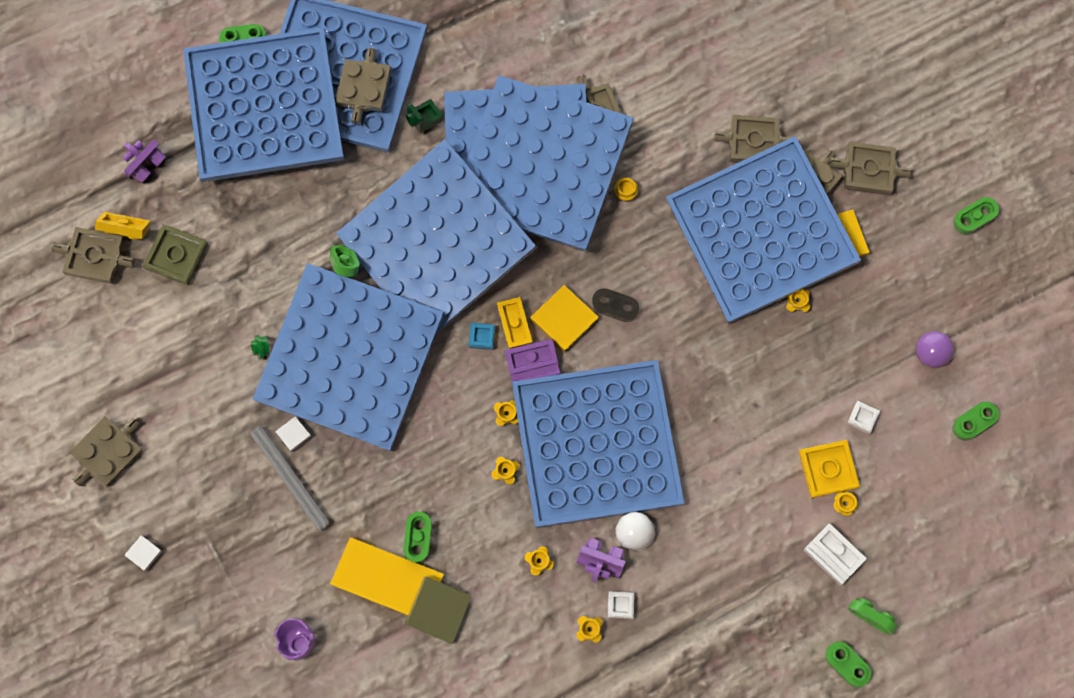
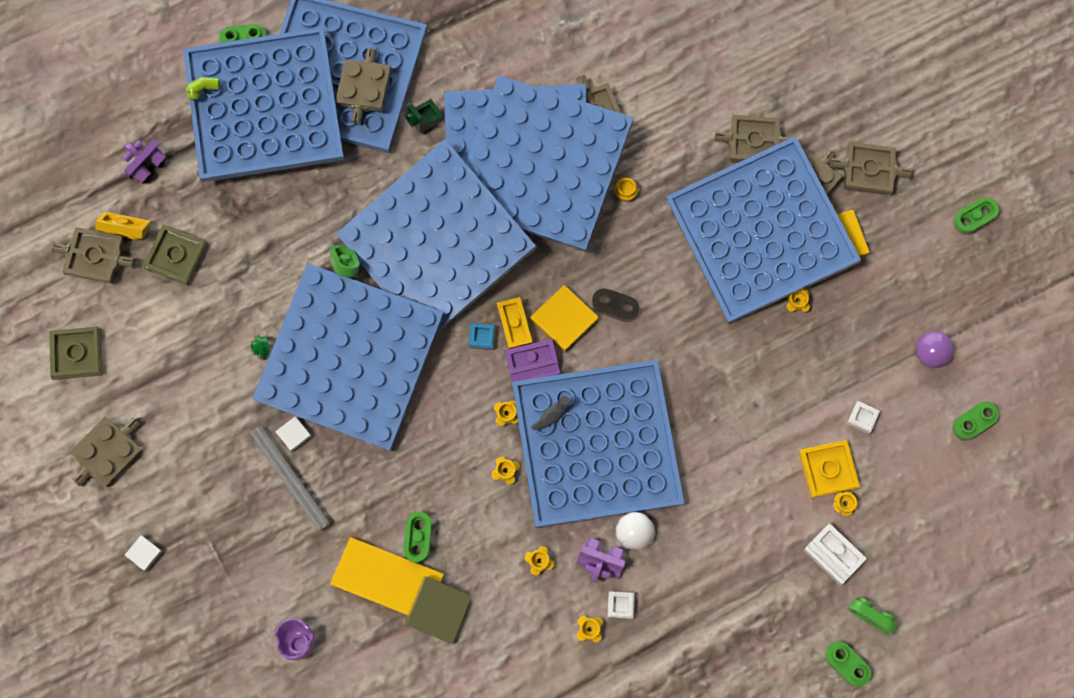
(75, 353): none -> olive tile
(201, 84): none -> lime arm
(552, 413): none -> dark grey bar

